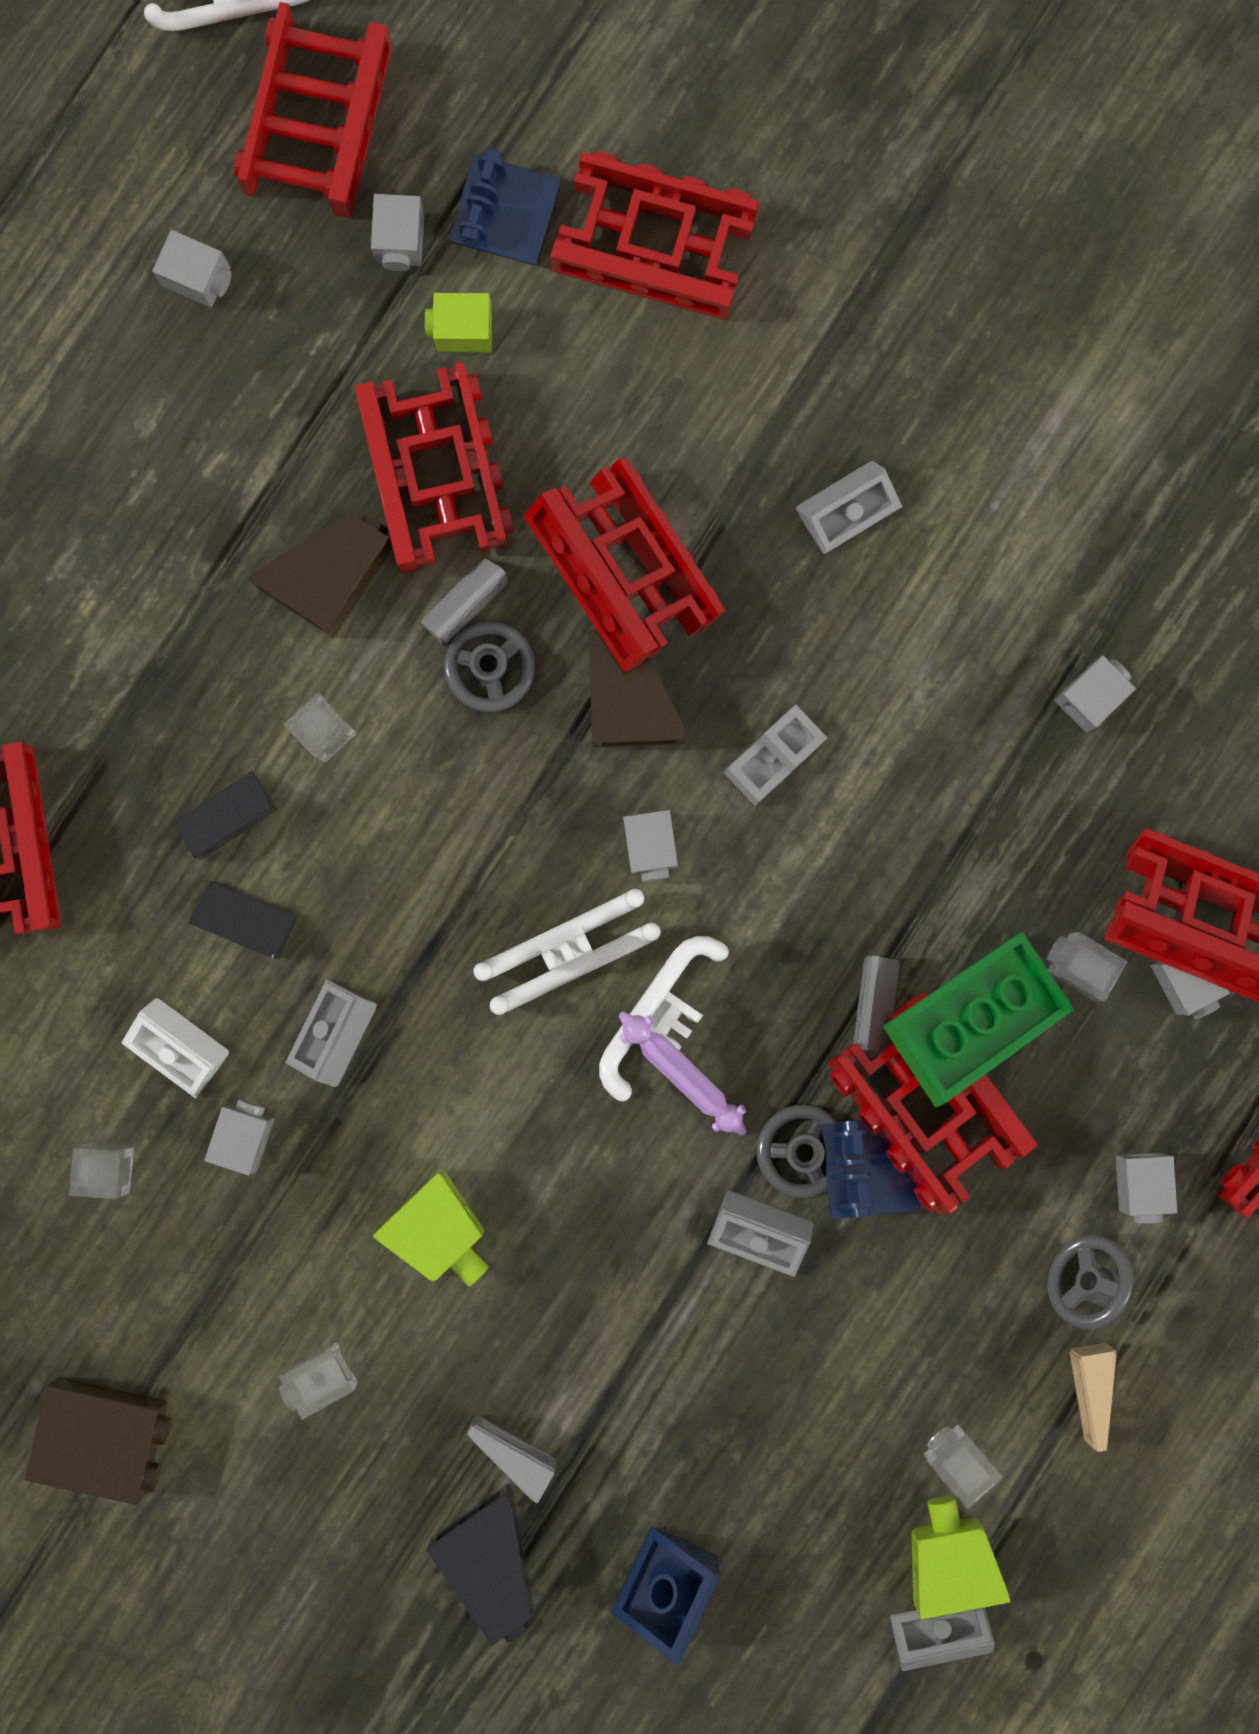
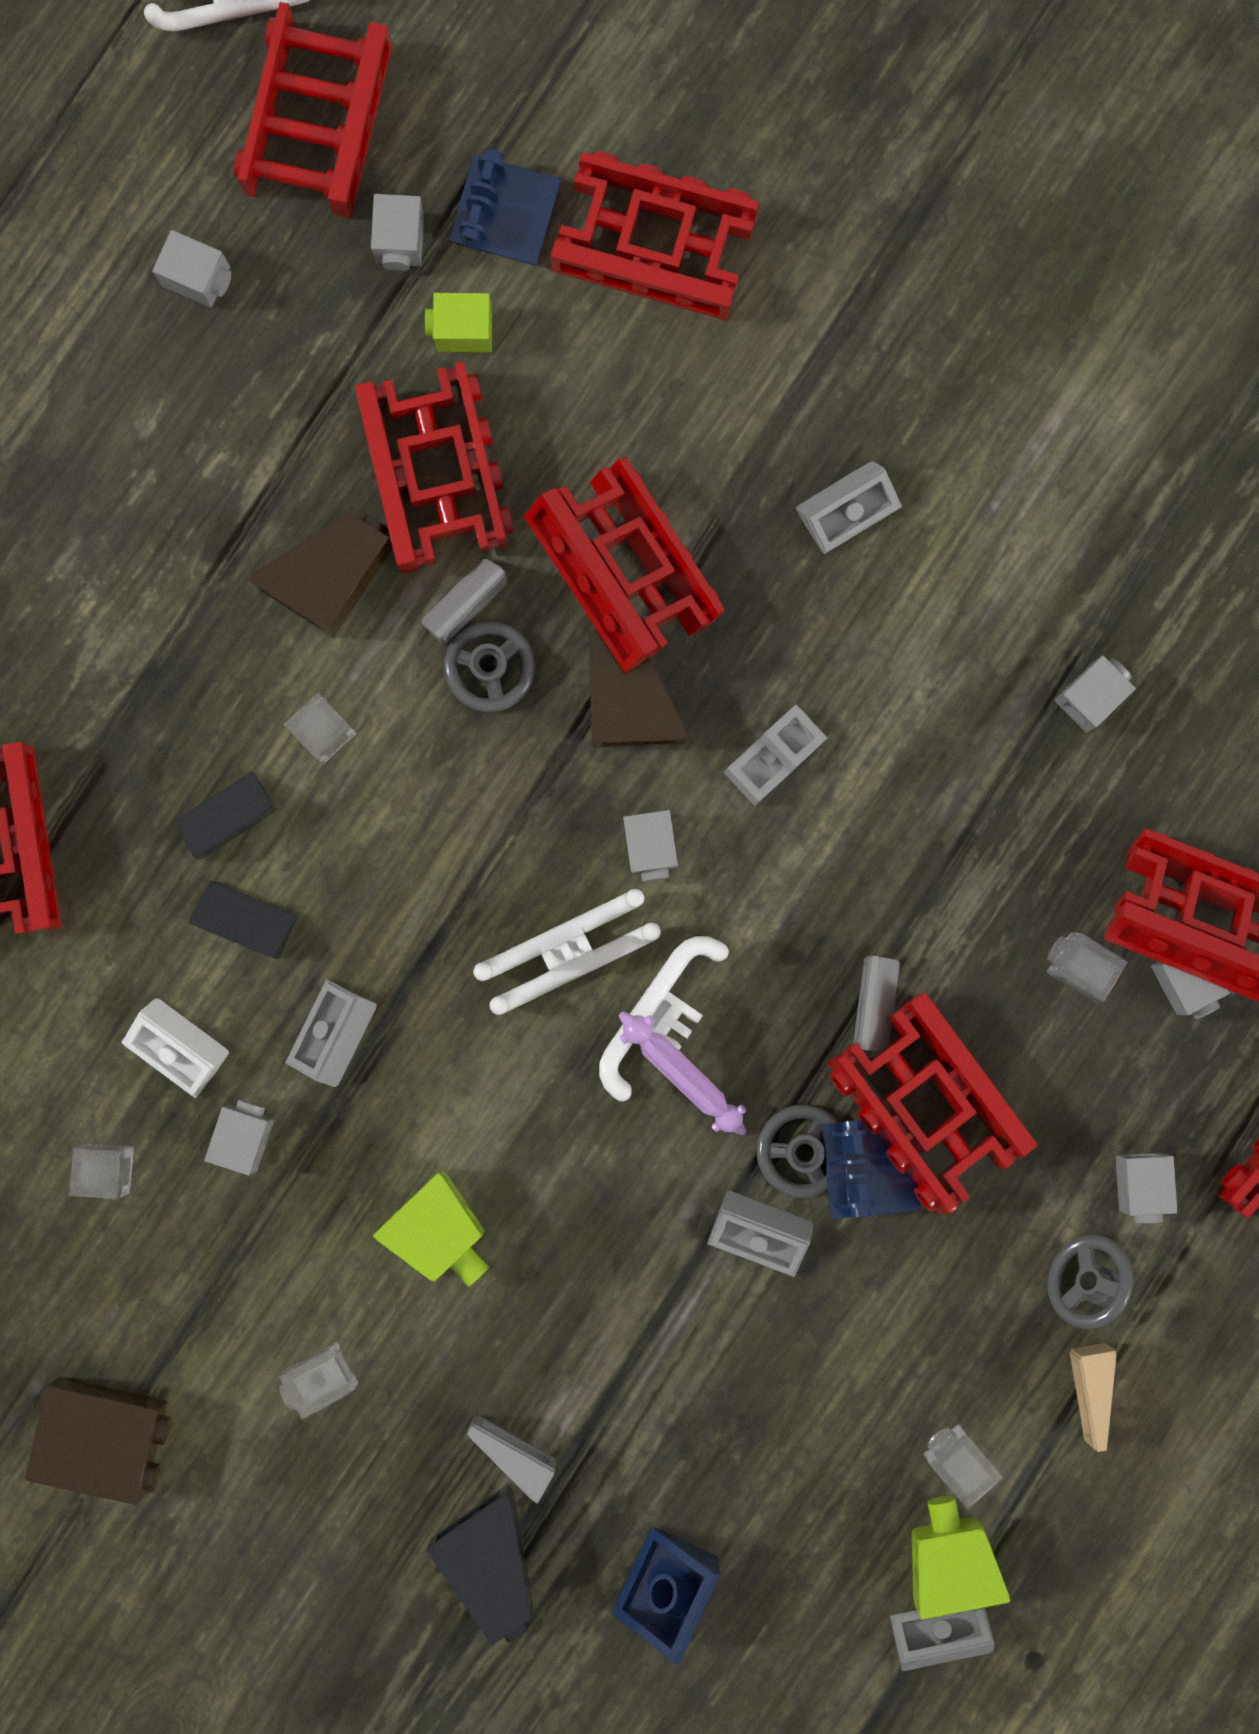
(978, 1019): green plate -> none

